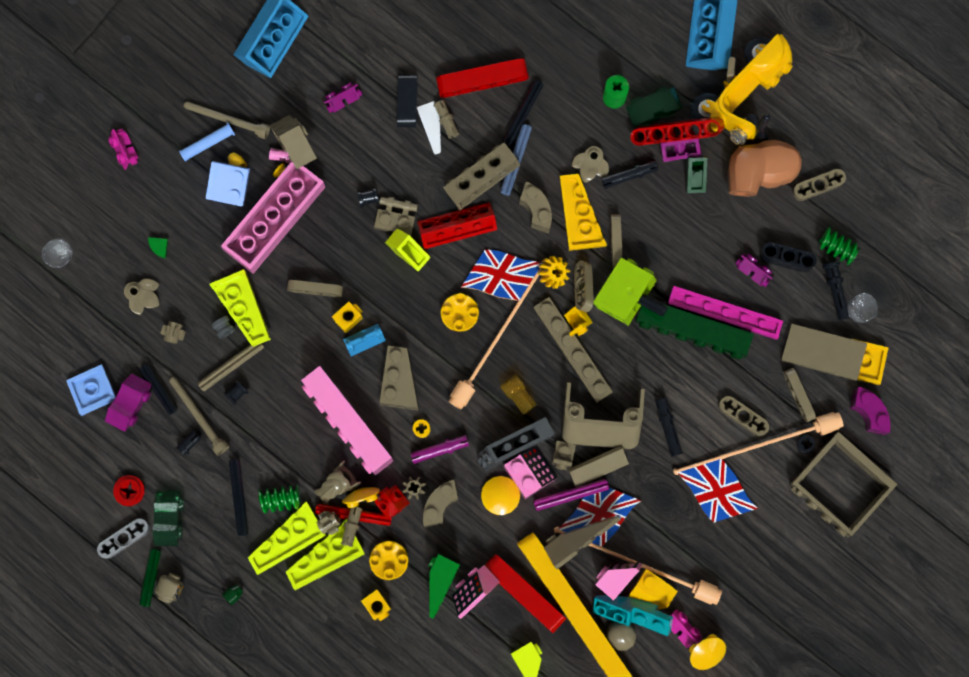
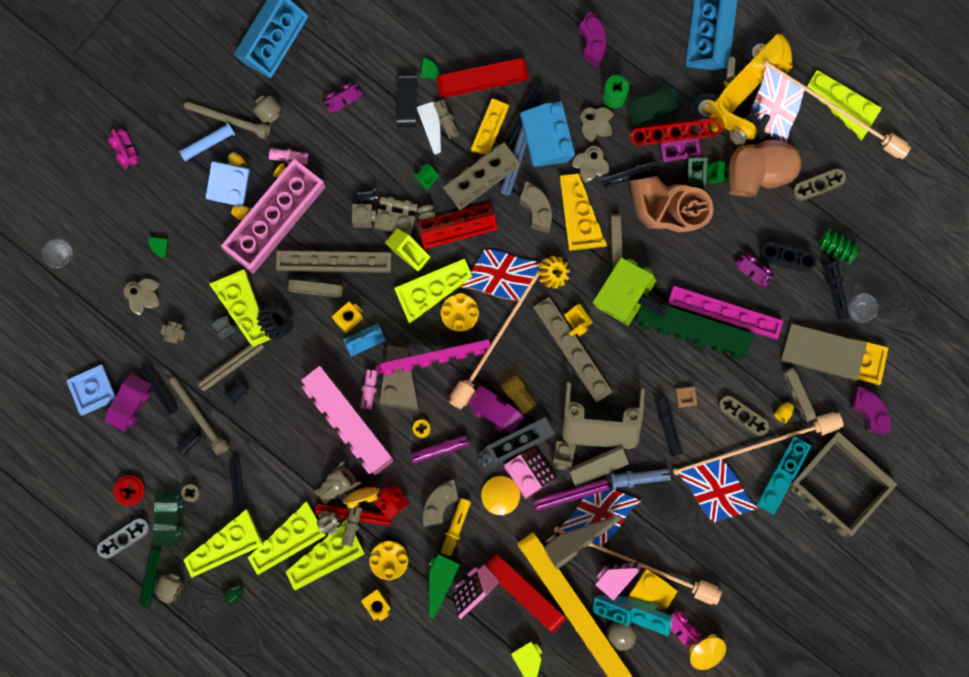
(192, 487): none -> dark tan bush
(230, 542): none -> neon yellow wing
(240, 211): none -> yellow hose
(267, 109): none -> dark tan head
(279, 499): green piece -> none
(283, 320): none -> black tyre
(293, 140): dark tan wedge -> none
(333, 261): none -> dark tan plate
(363, 215): none -> dark tan brick
(368, 389): none -> bright pink pin
(408, 486): dark tan gear -> none
(425, 292): none -> neon yellow wing
(425, 360): none -> dark pink plate
(426, 176): none -> green tile
(426, 212): none -> dark tan bush
(429, 70): none -> green tile
(455, 527): none -> yellow axle
(490, 127): none -> yellow plate
(494, 410): none -> magenta brick
(547, 134): none -> dark azure slope
(583, 296): dark tan beam -> none
(594, 38): none -> magenta brick
(598, 125): none -> dark tan plate
(630, 478): none -> sand blue pin
(671, 207): none -> nougat piece
(686, 397): none -> medium nougat tile
(715, 172): none -> green tile
(781, 99): none -> flag
(783, 475): none -> teal slope
(784, 412): none -> yellow hose
(847, 101): none -> neon yellow wing

